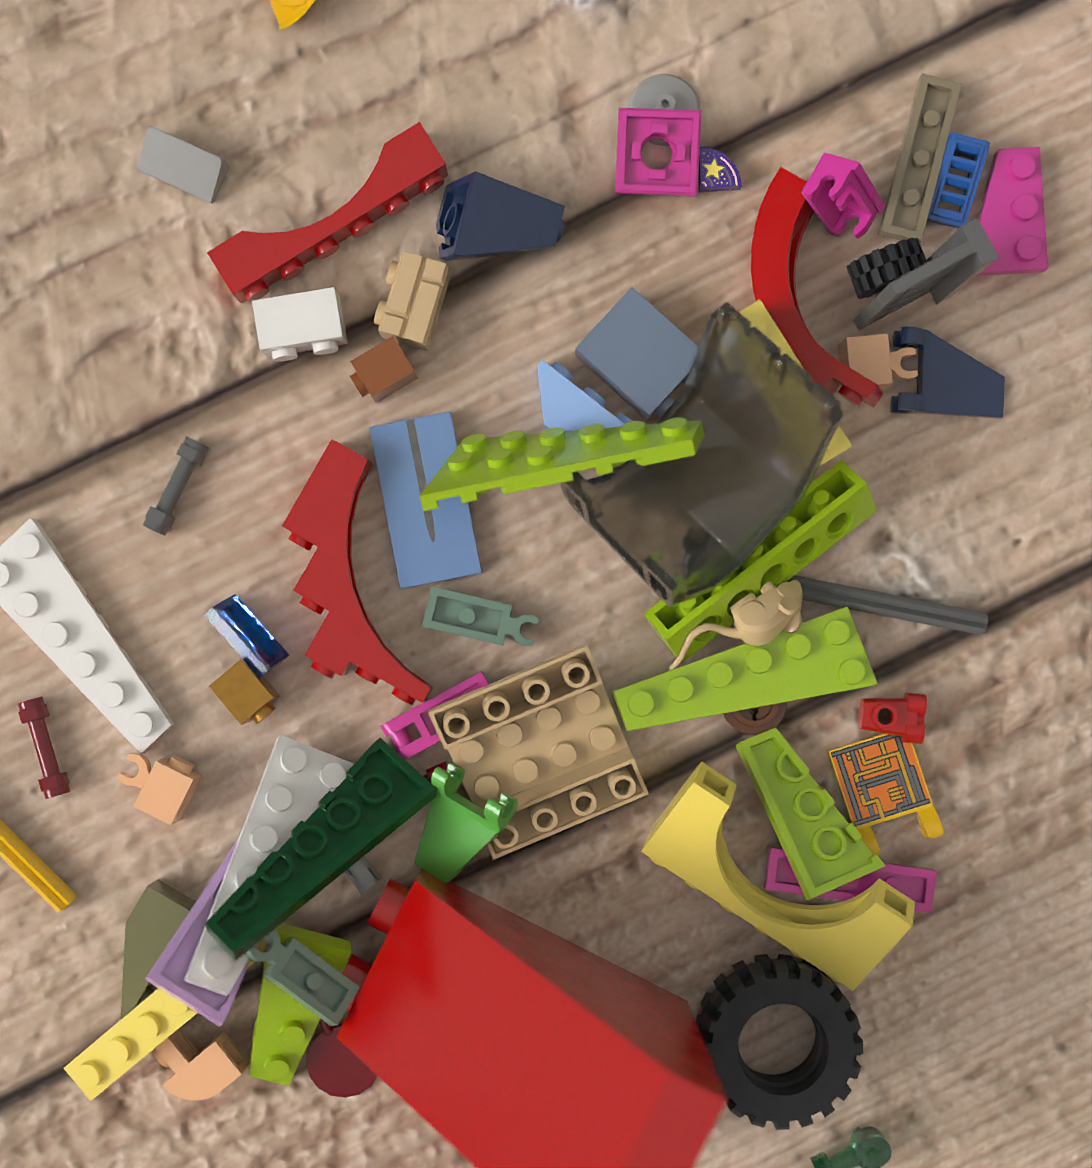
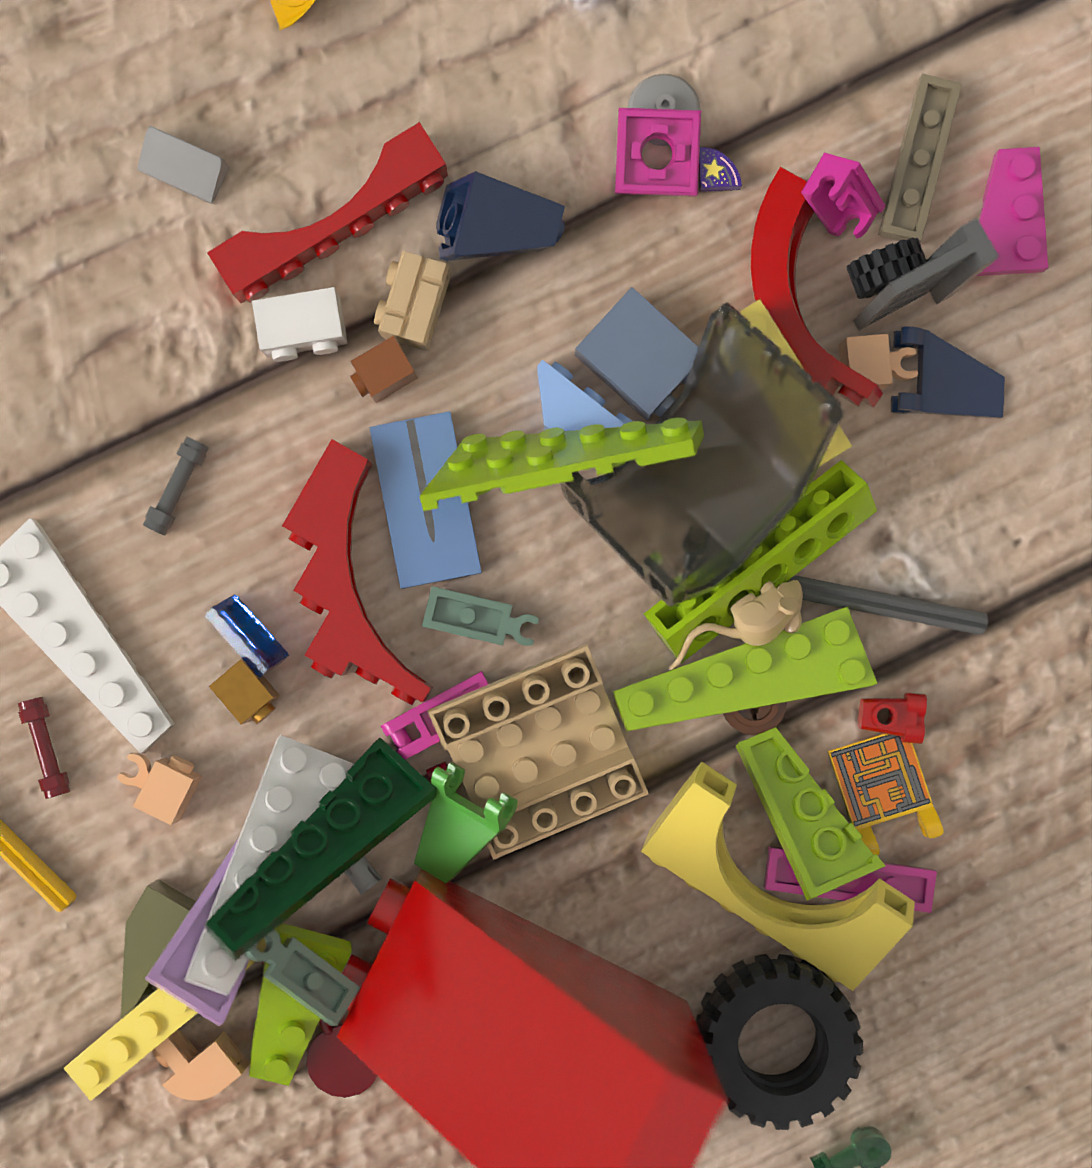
(967, 147): blue slope -> none

